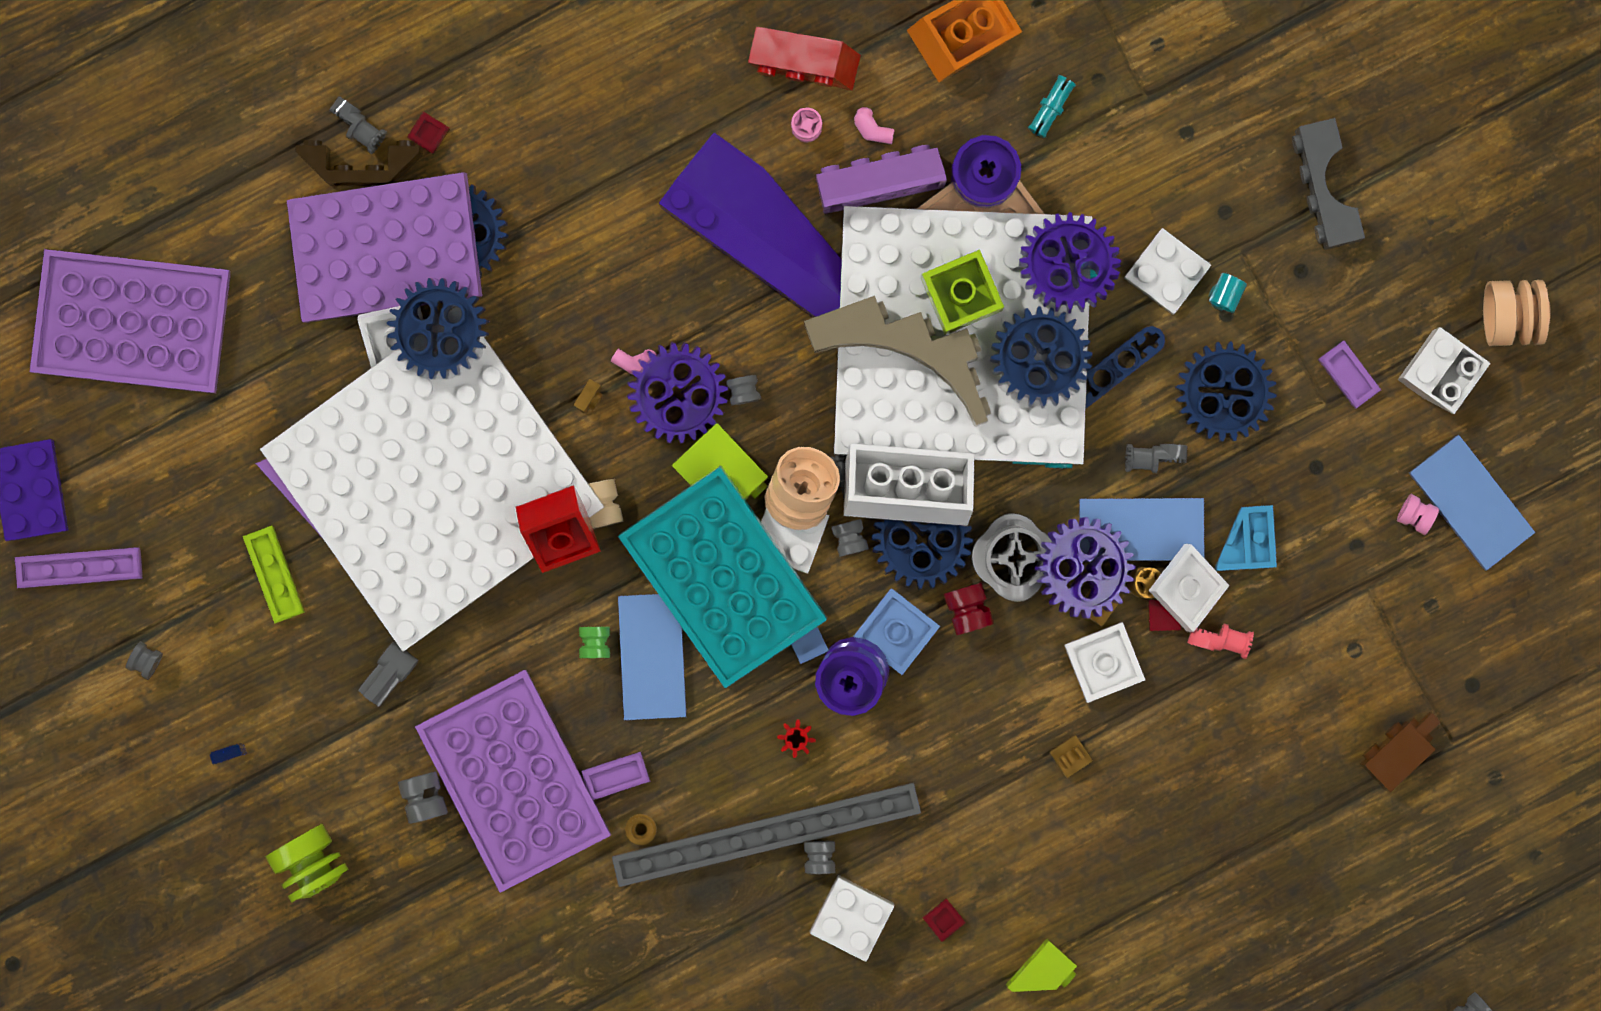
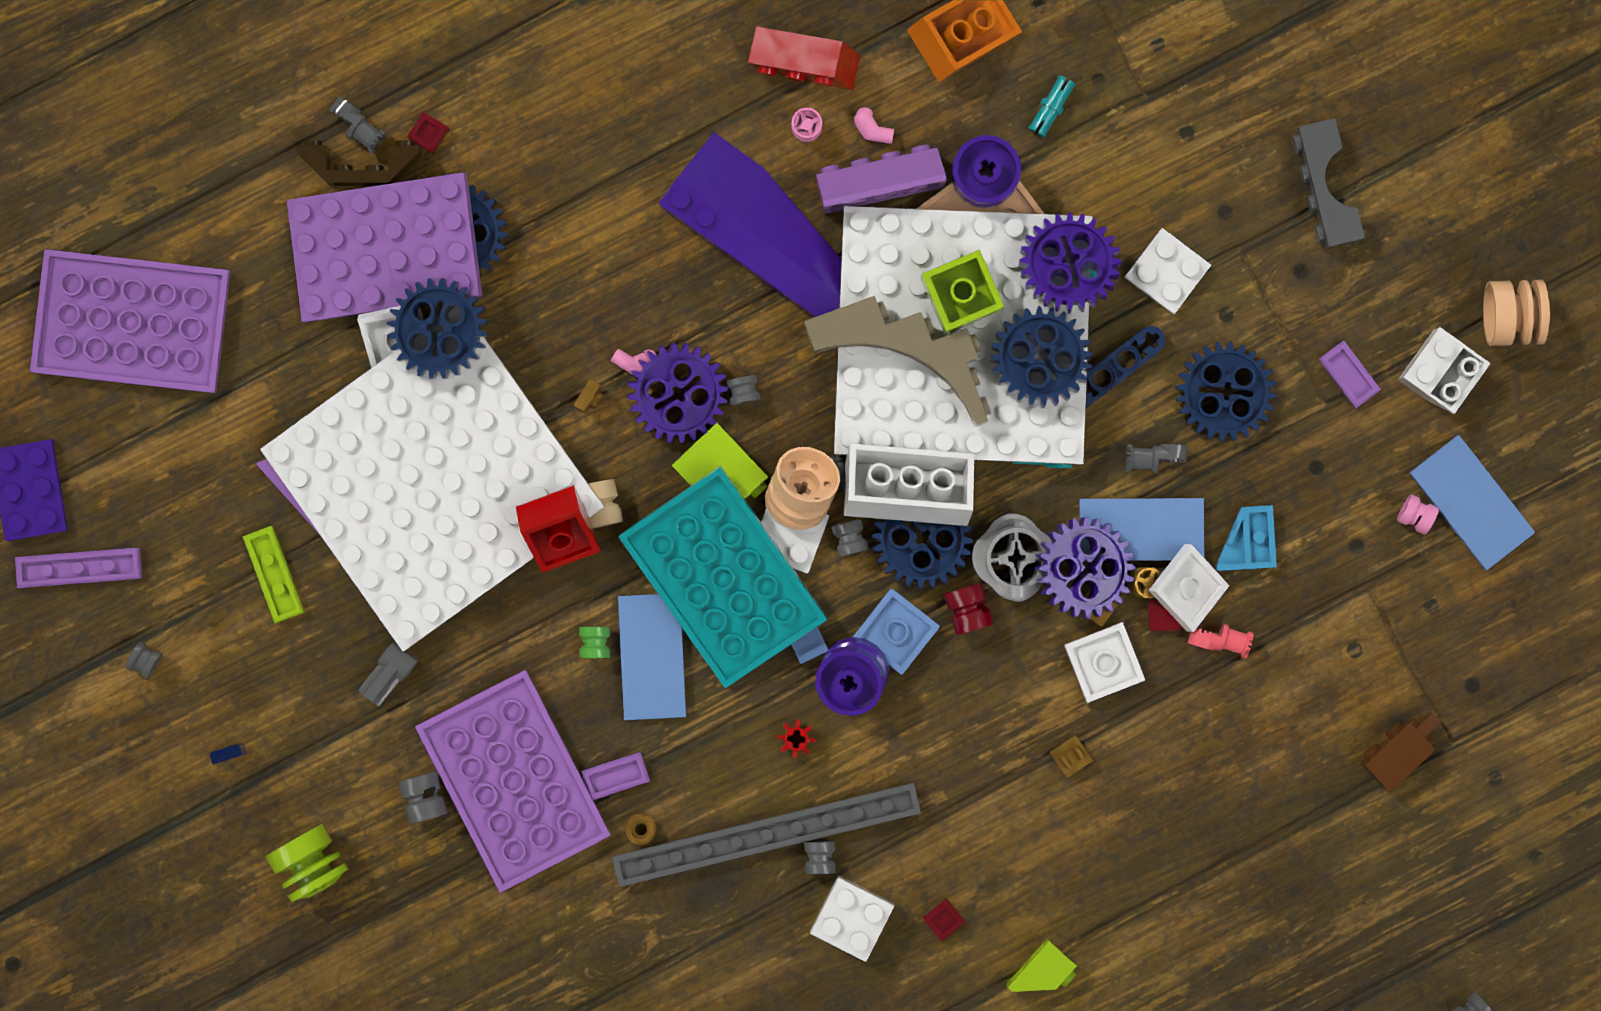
(1227, 293): teal piece -> none

